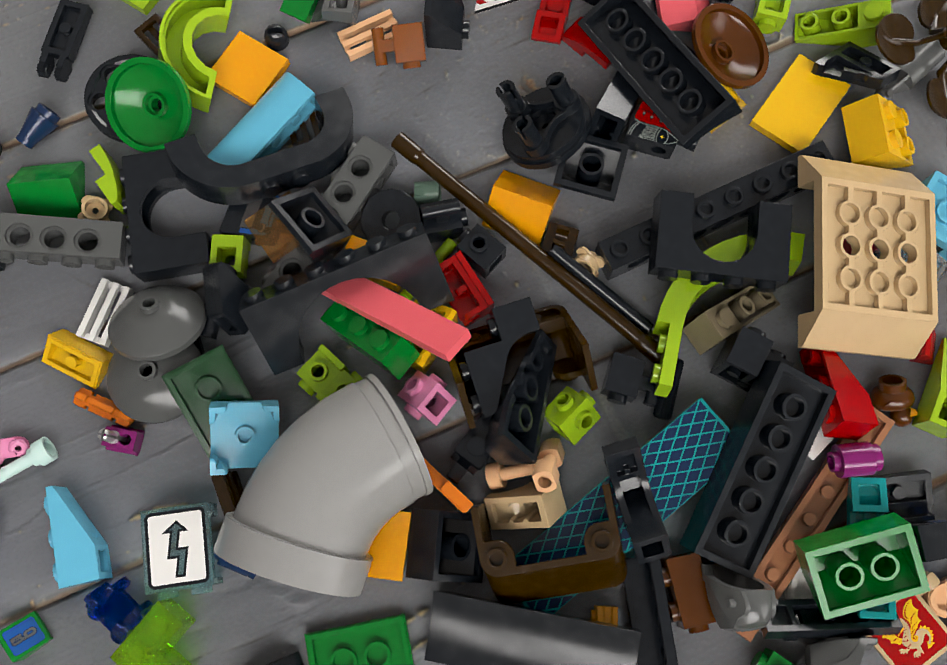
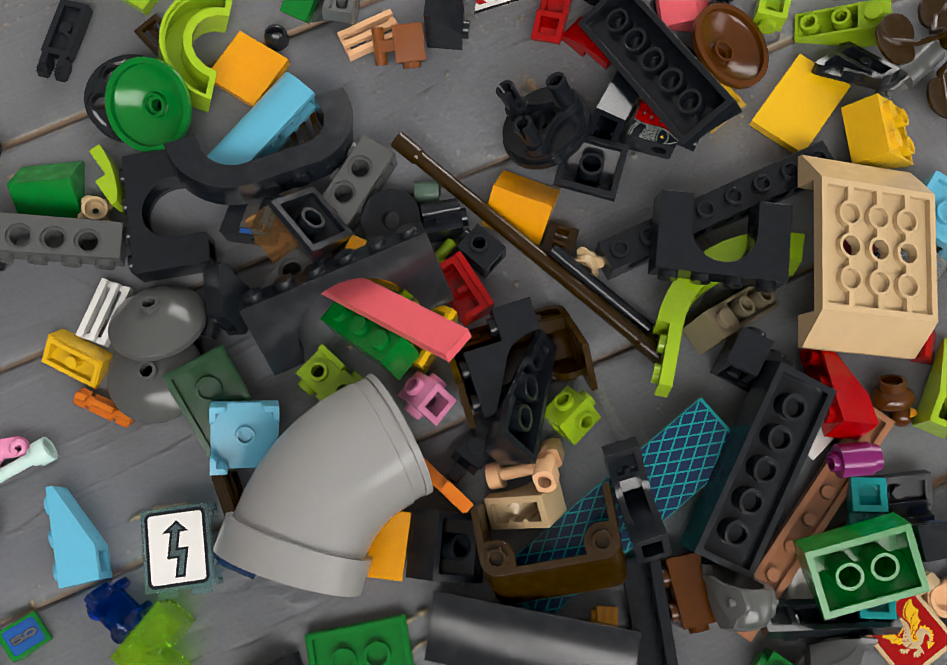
(37, 125): dark blue cone -> none
(116, 437): magenta piece -> none
(231, 247): lime brick -> none
(625, 378): black brick -> none
(665, 406): black axle -> none

